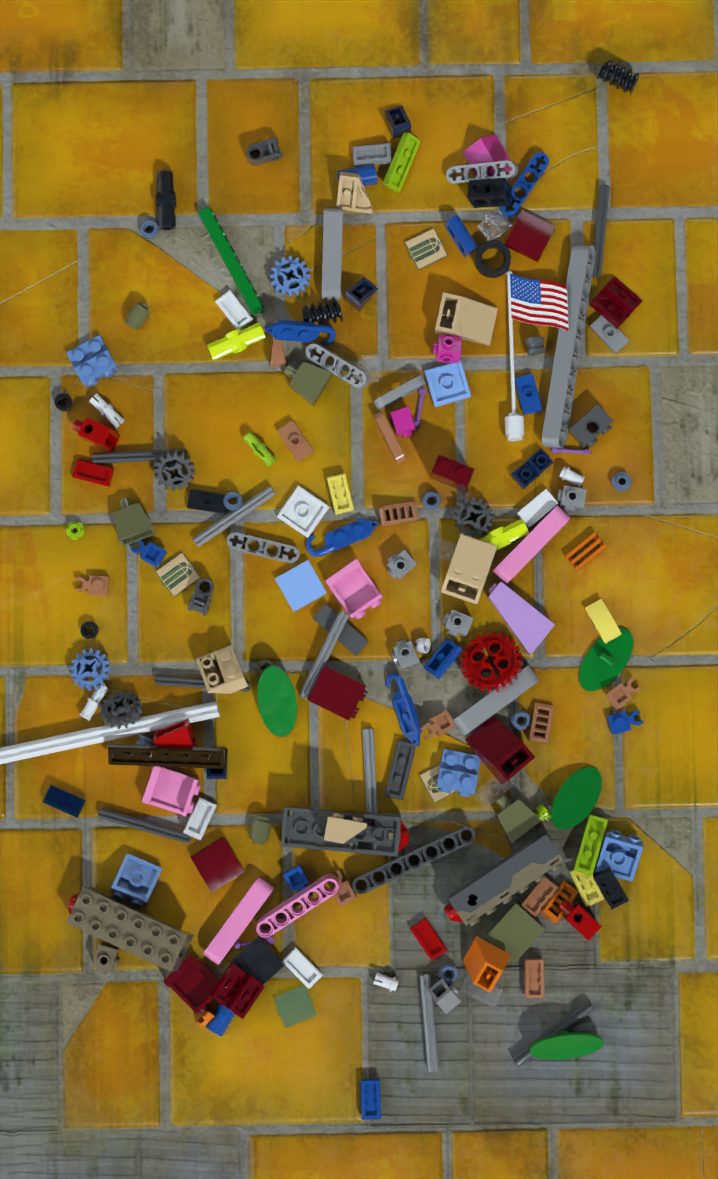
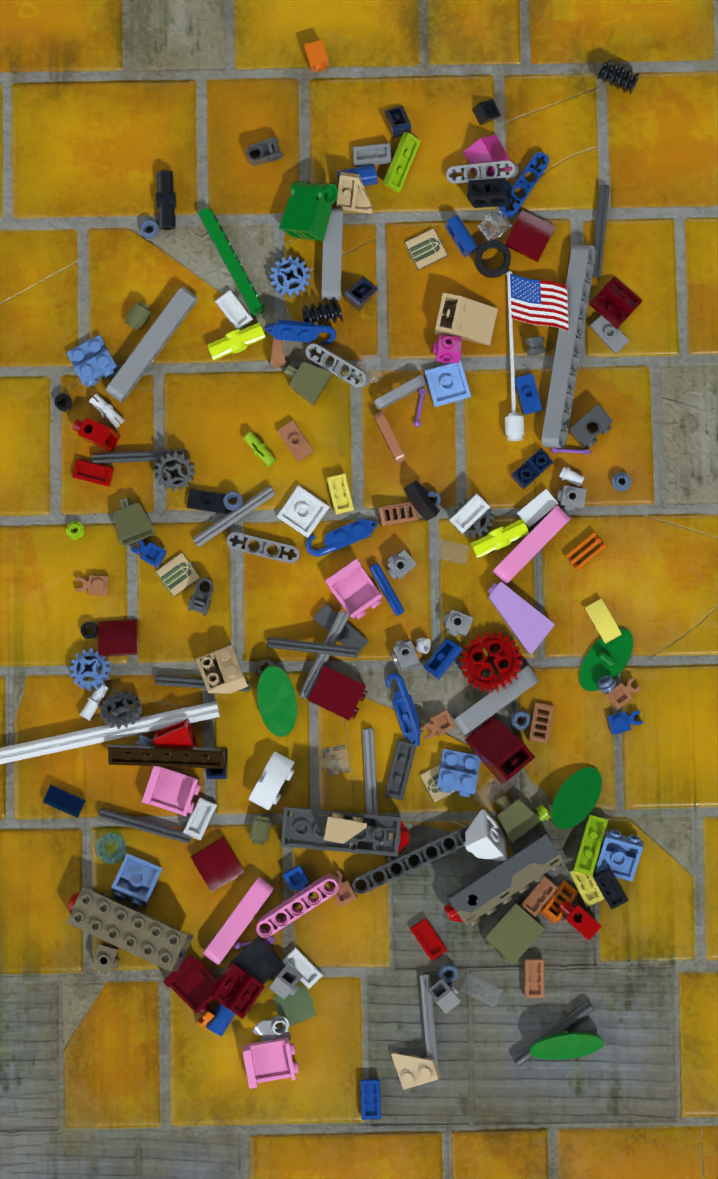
(101, 849): none -> clear light blue gear
(118, 638): none -> dark red slope
(152, 344): none -> light grey beam
(269, 1029): none -> light grey plate
(269, 1061): none -> bright pink panel
(271, 781): none -> white brick
(286, 982): none -> light grey brick
(300, 586): light blue tile -> none
(308, 210): none -> green piece
(313, 647): none -> dark grey axle
(316, 56): none -> orange brick
(335, 760): none -> clear brick
(386, 982): white pin -> none
(387, 589): none -> blue axle
(402, 422): dark pink brick -> none
(414, 1070): none -> tan wing
(417, 495): none -> black slope
(451, 473): dark red brick -> none
(469, 513): none -> white tile
(469, 568): tan slope -> none
(485, 963): orange slope -> none
(486, 111): none -> black slope
(486, 838): none -> white slope
(606, 684): none -> sand blue plate

